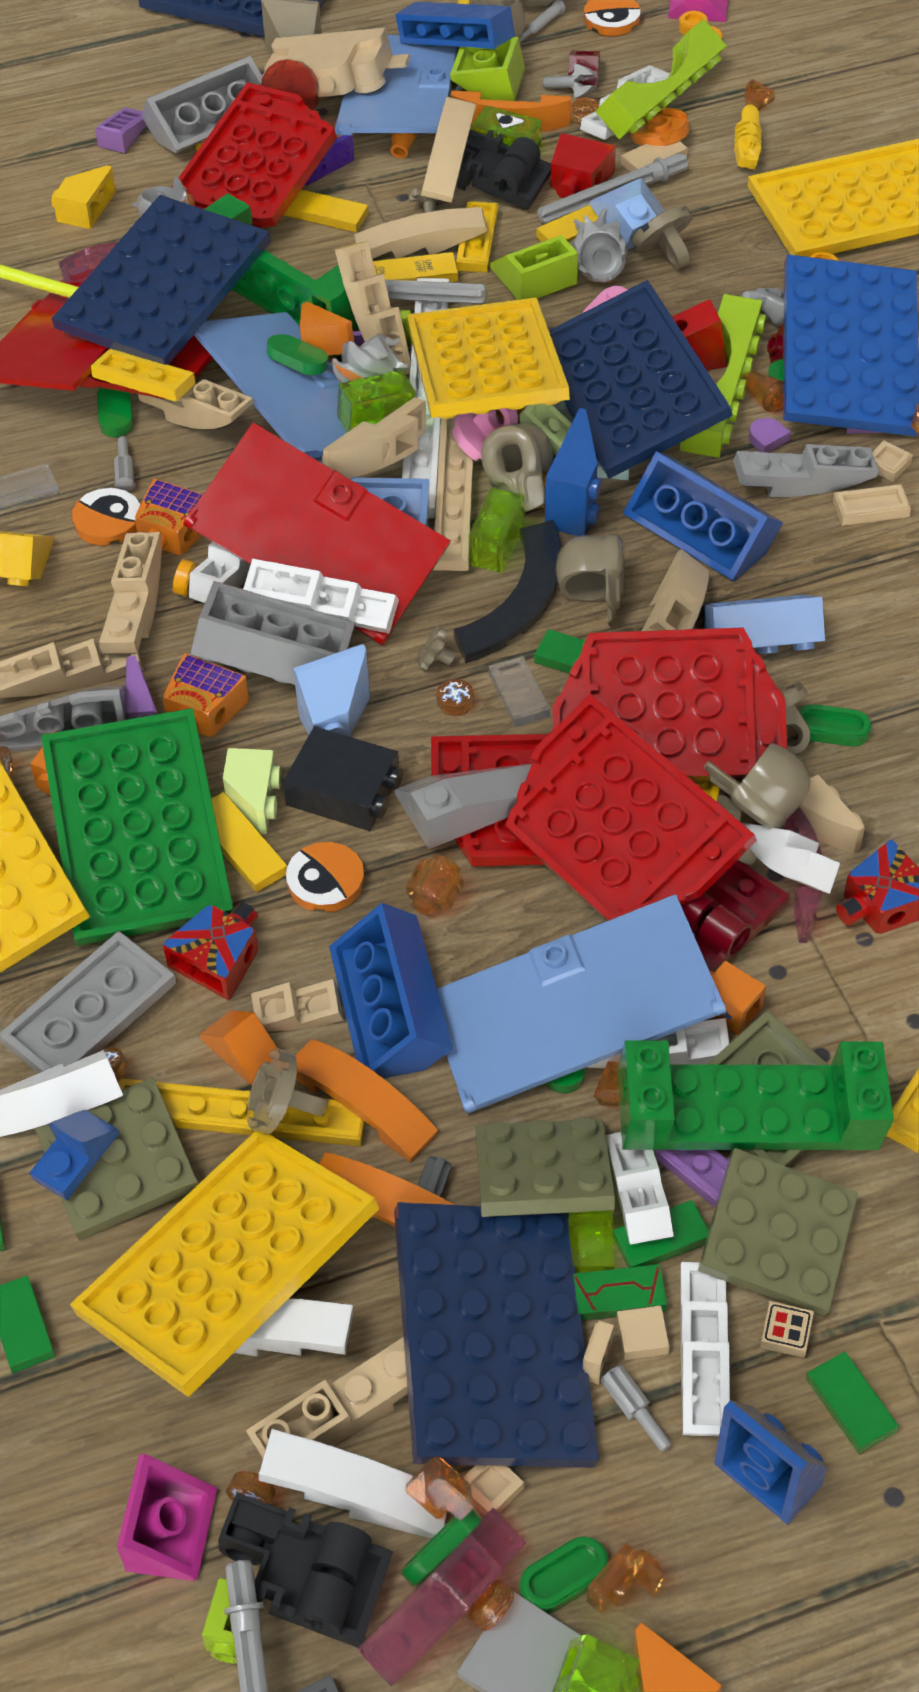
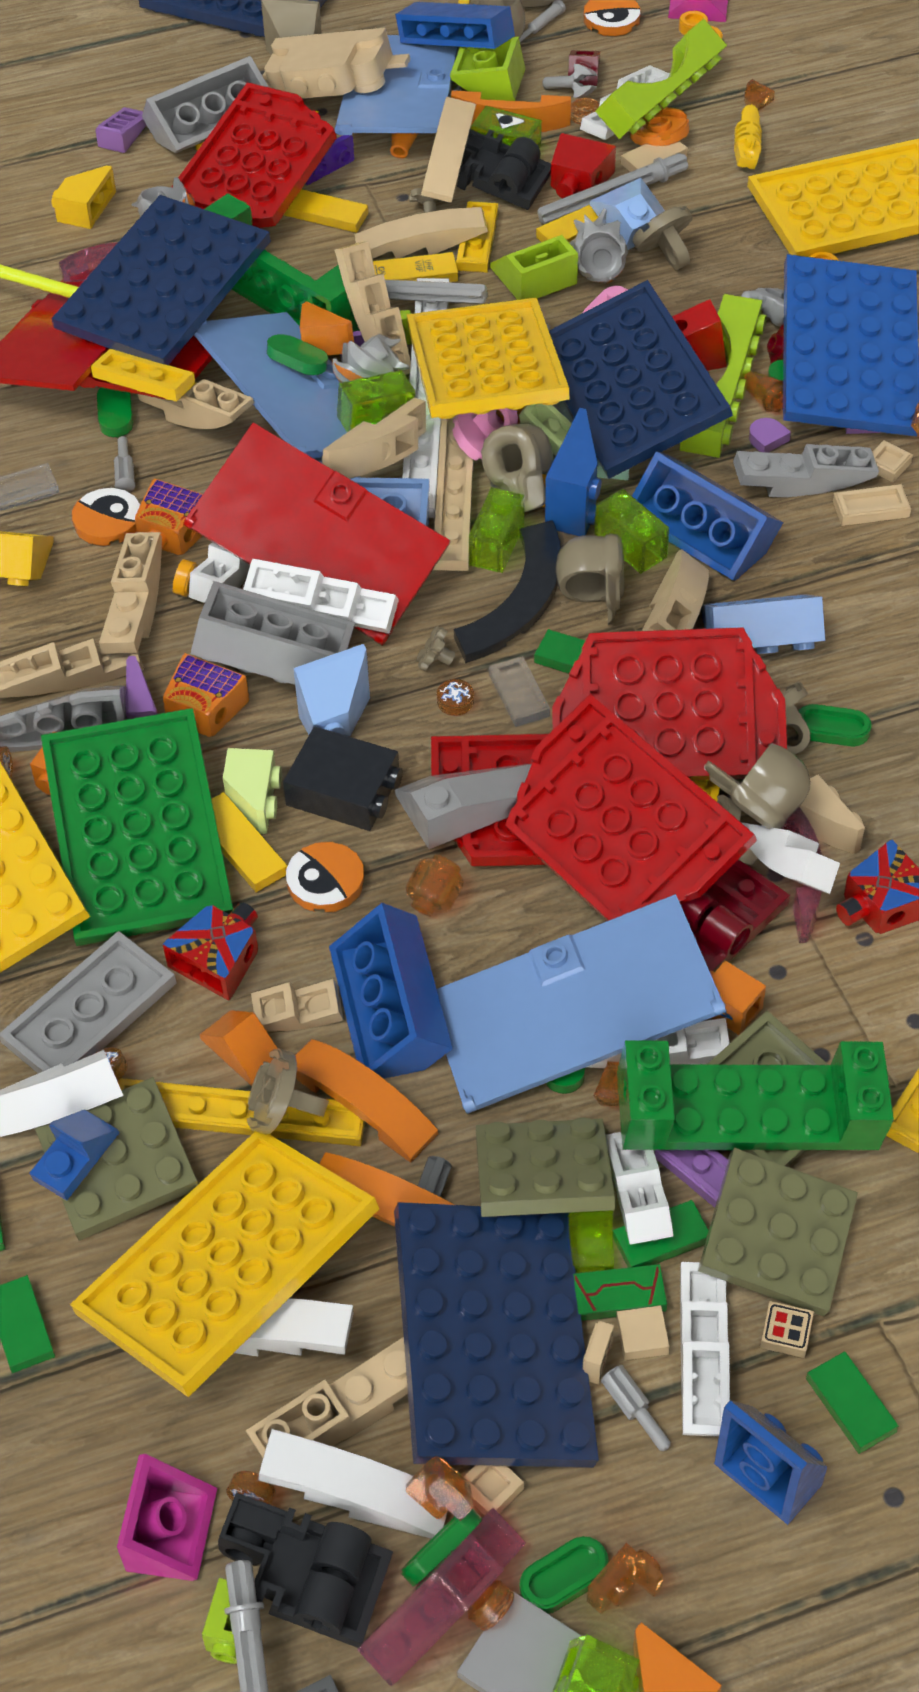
(295, 78): clear red tile -> none
(642, 533): none -> clear neon green brick

